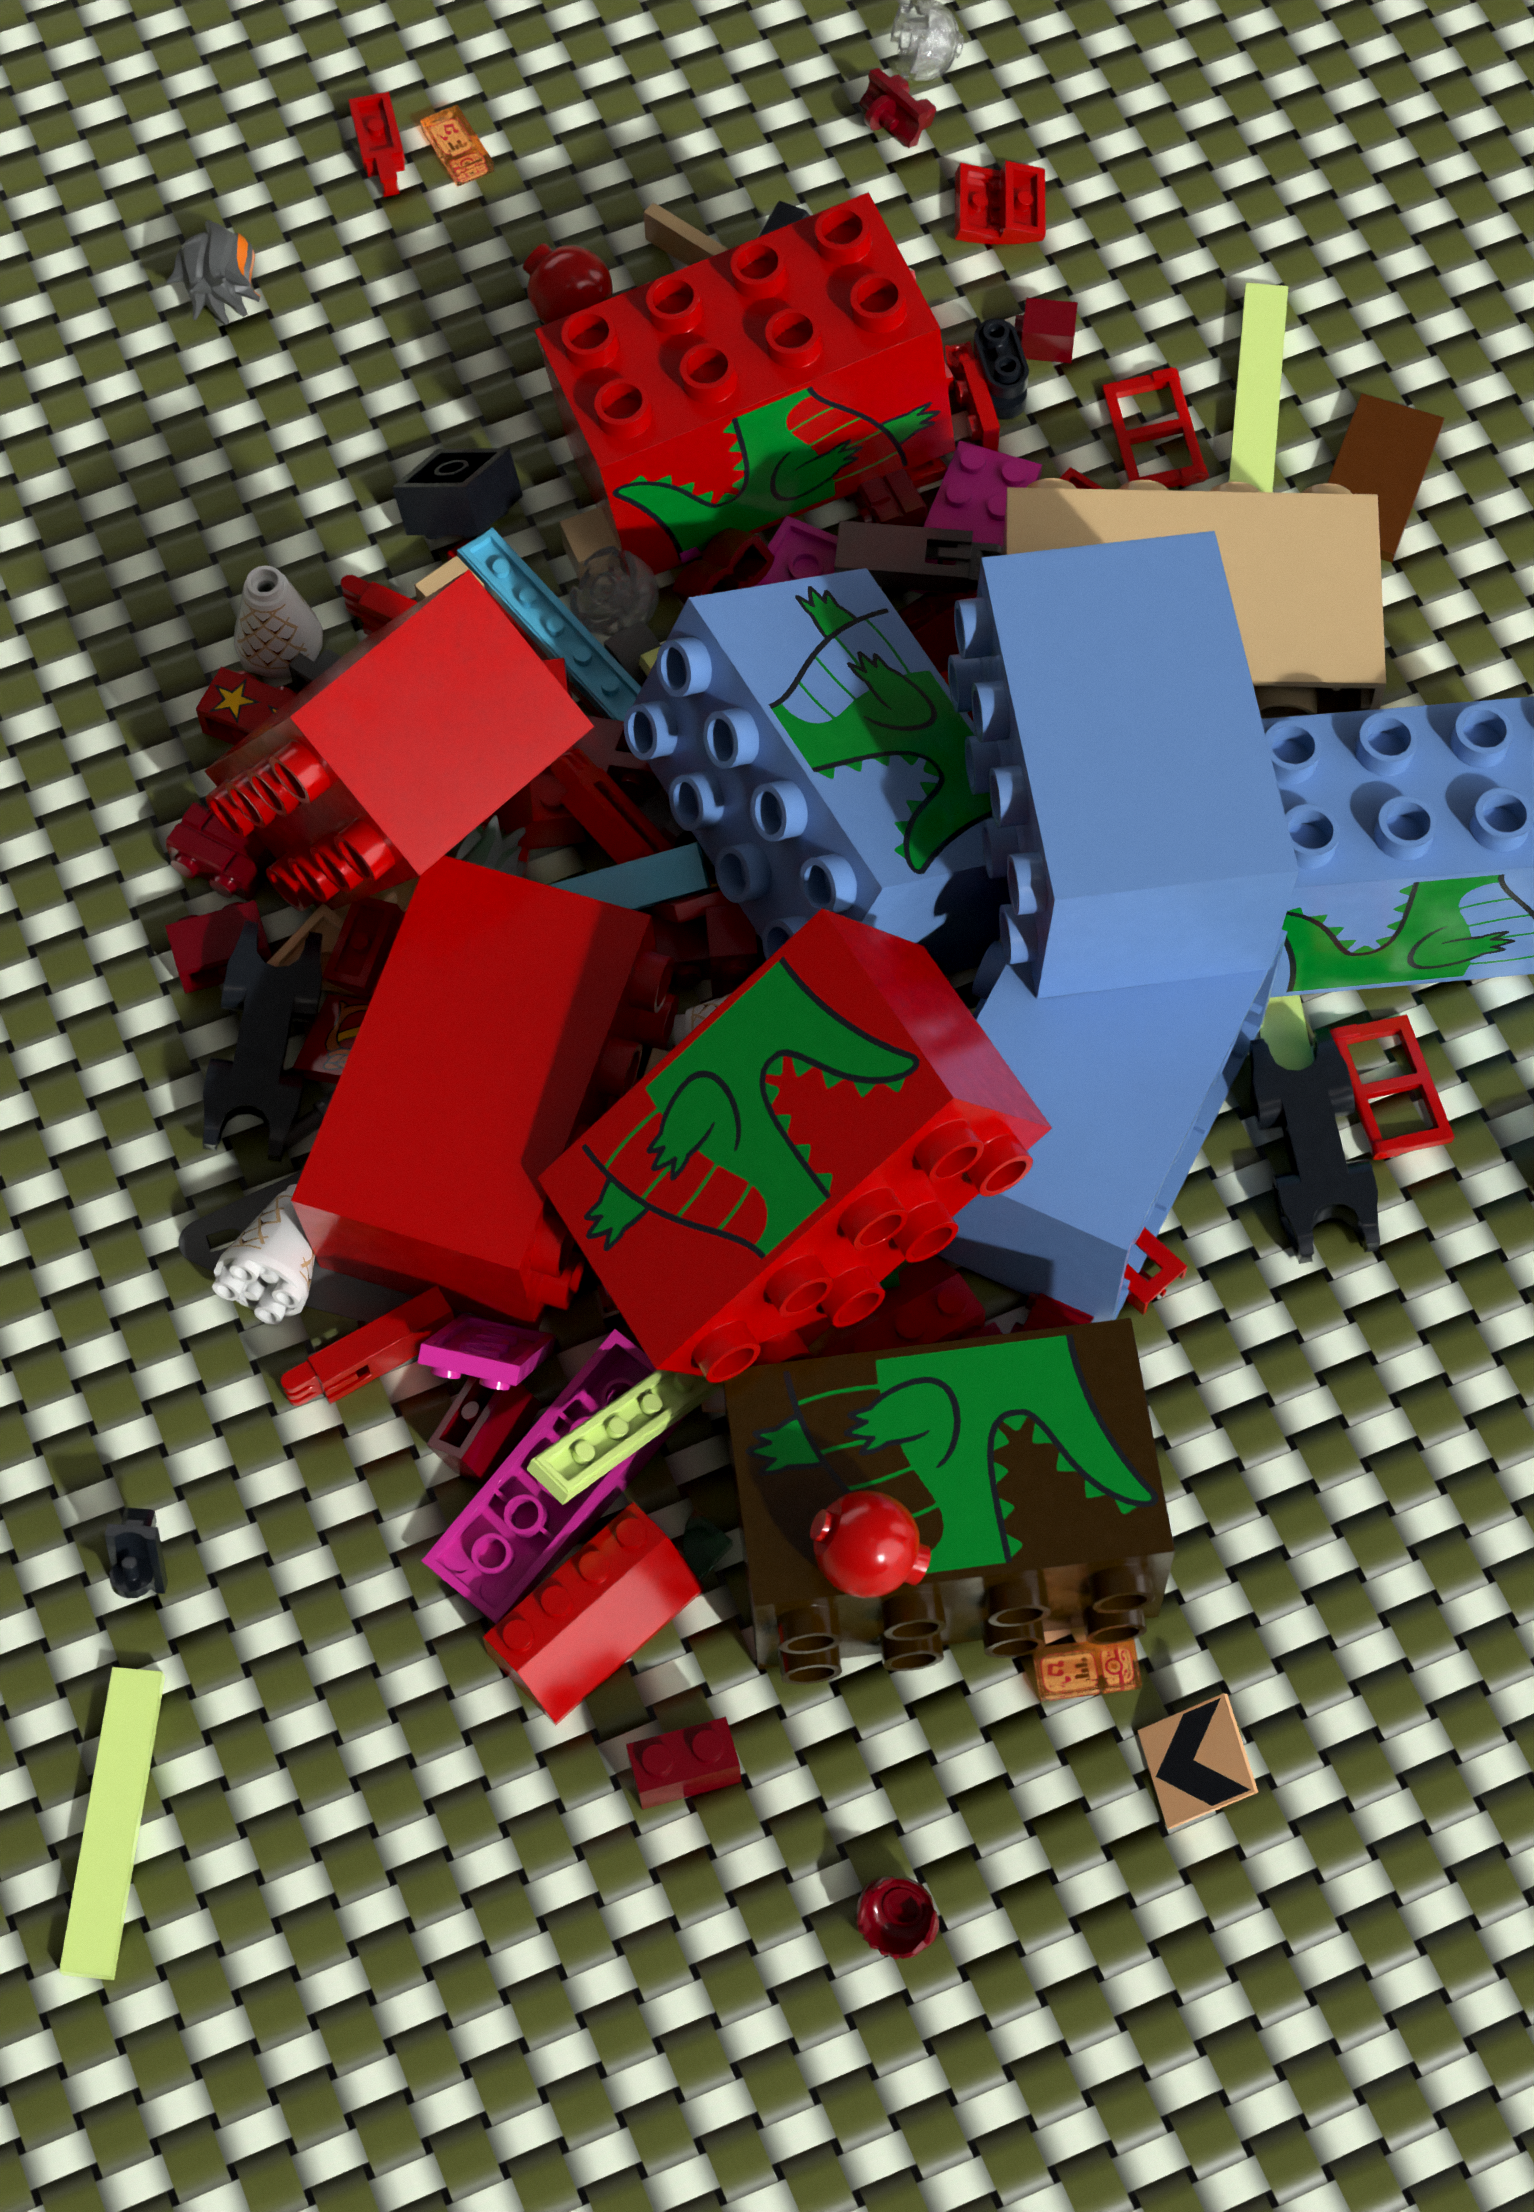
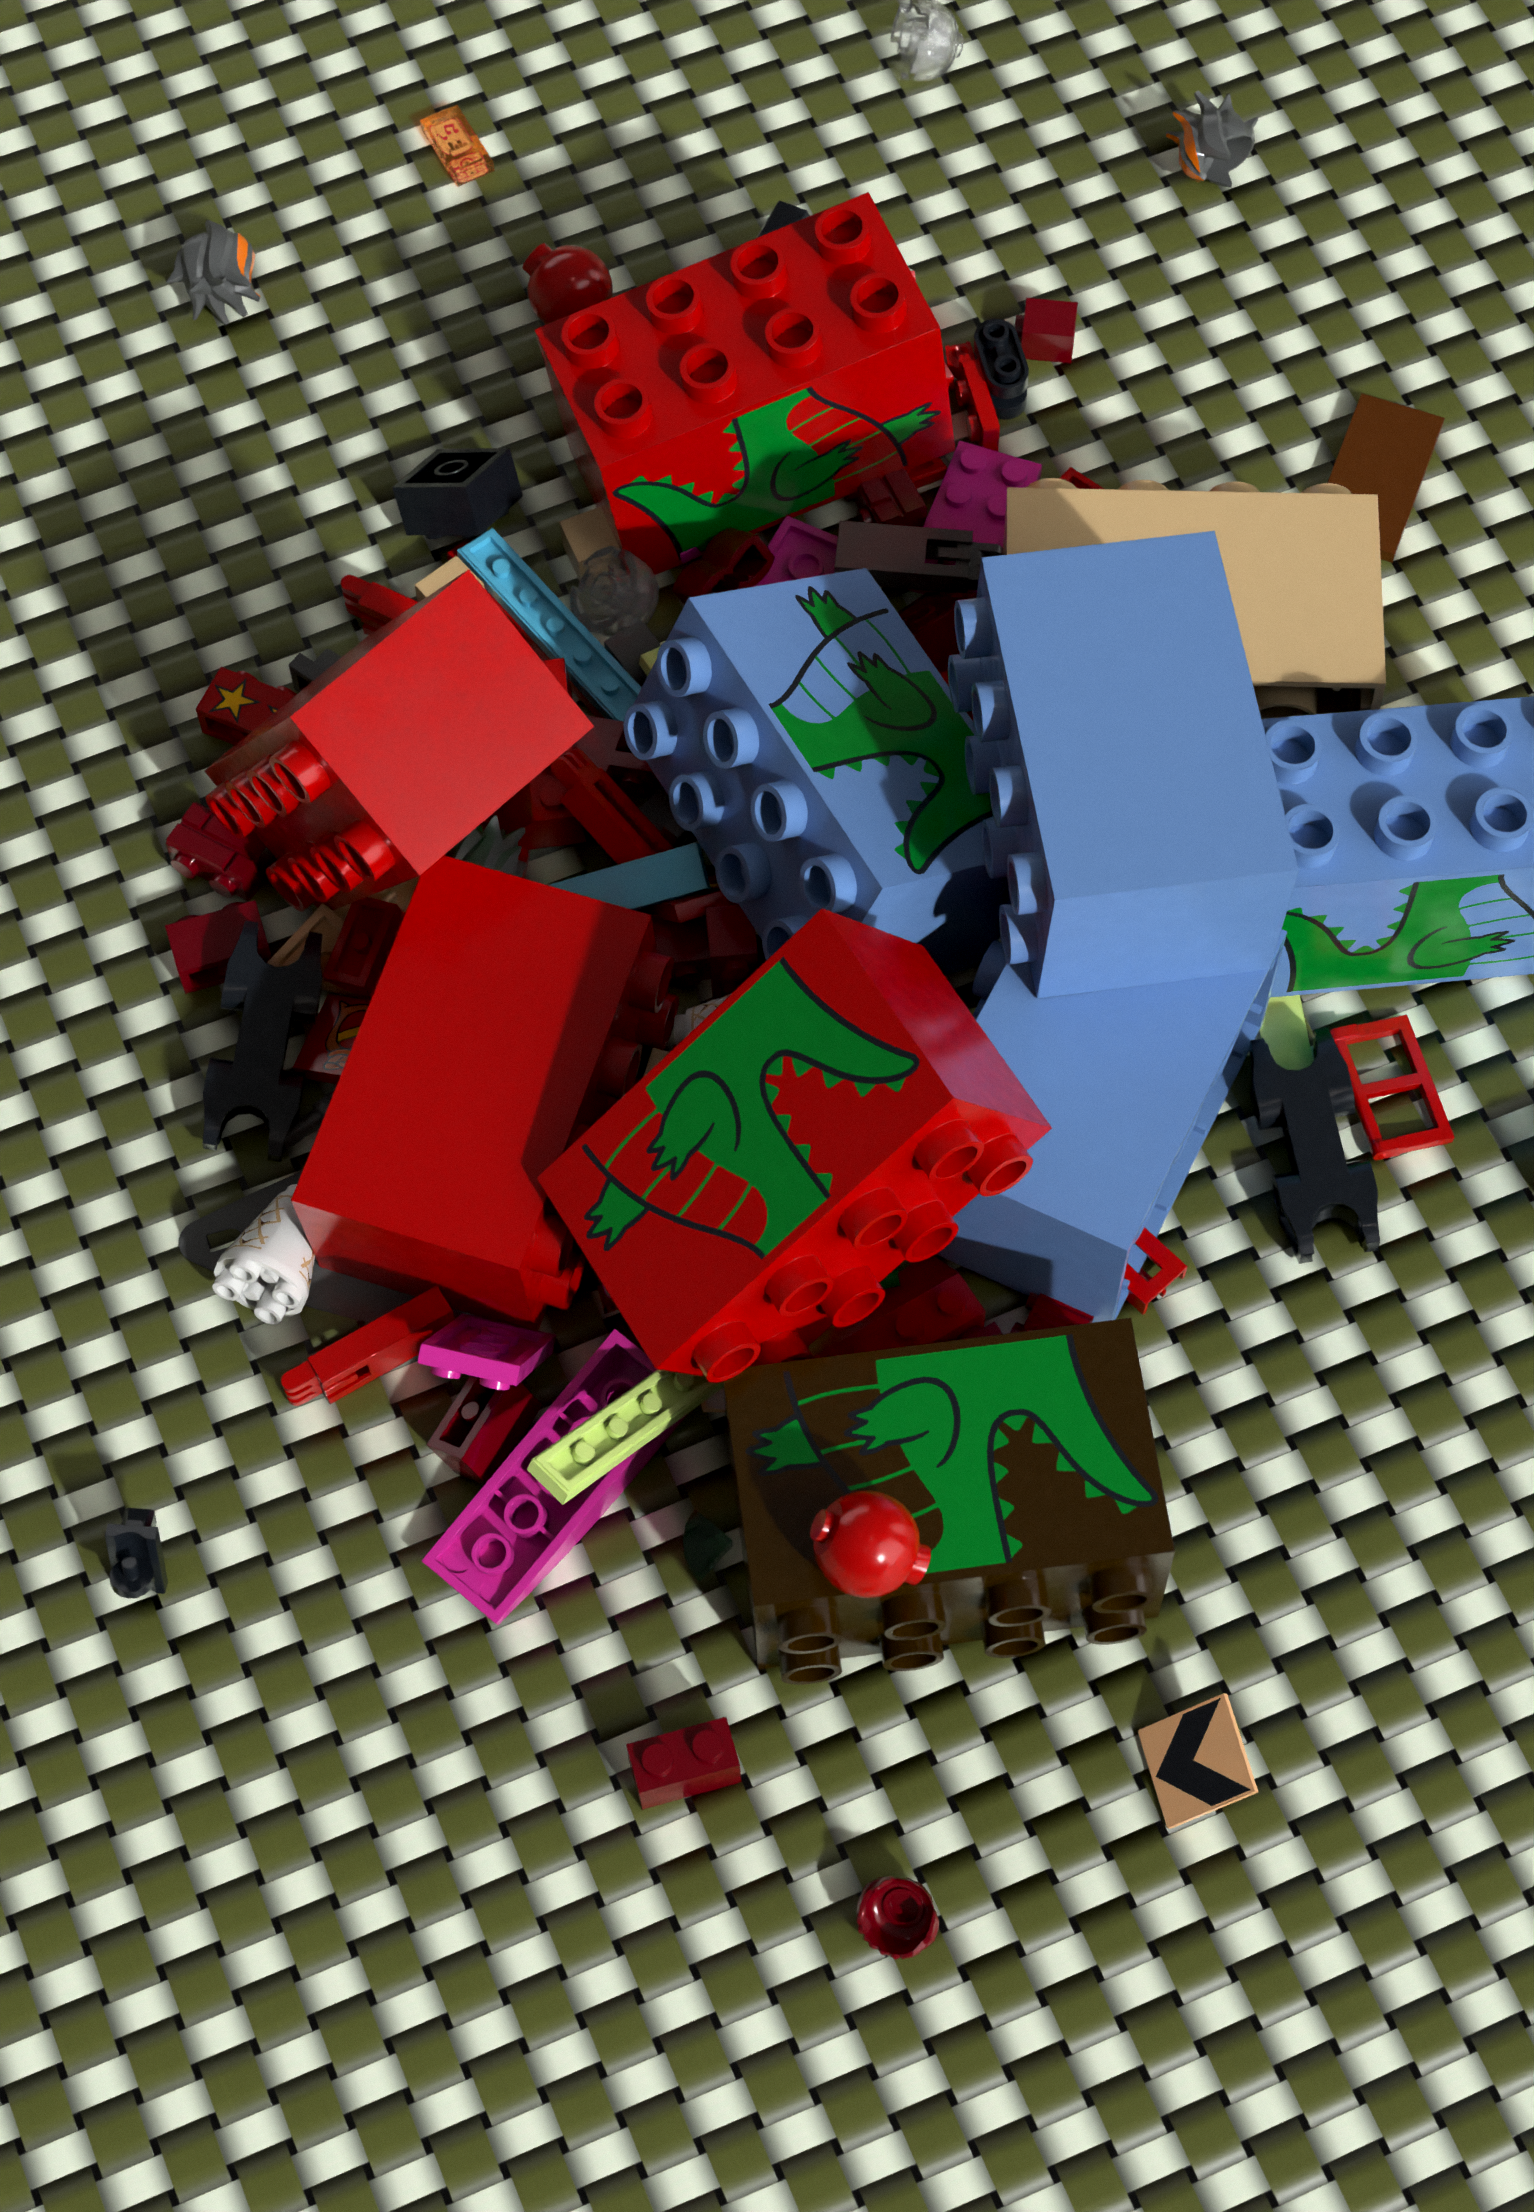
(112, 1824): yellowish green tile -> none
(274, 625): white cone -> none
(378, 139): red hinge -> none
(593, 1613): red slope -> none
(678, 237): tan tile -> none
(892, 107): dark red hips -> none
(1000, 204): red slope -> none
(1086, 1669): clear orange tile -> none
(1125, 438): red window -> none
(1212, 140): none -> dark grey hair
(1258, 385): yellowish green tile -> none

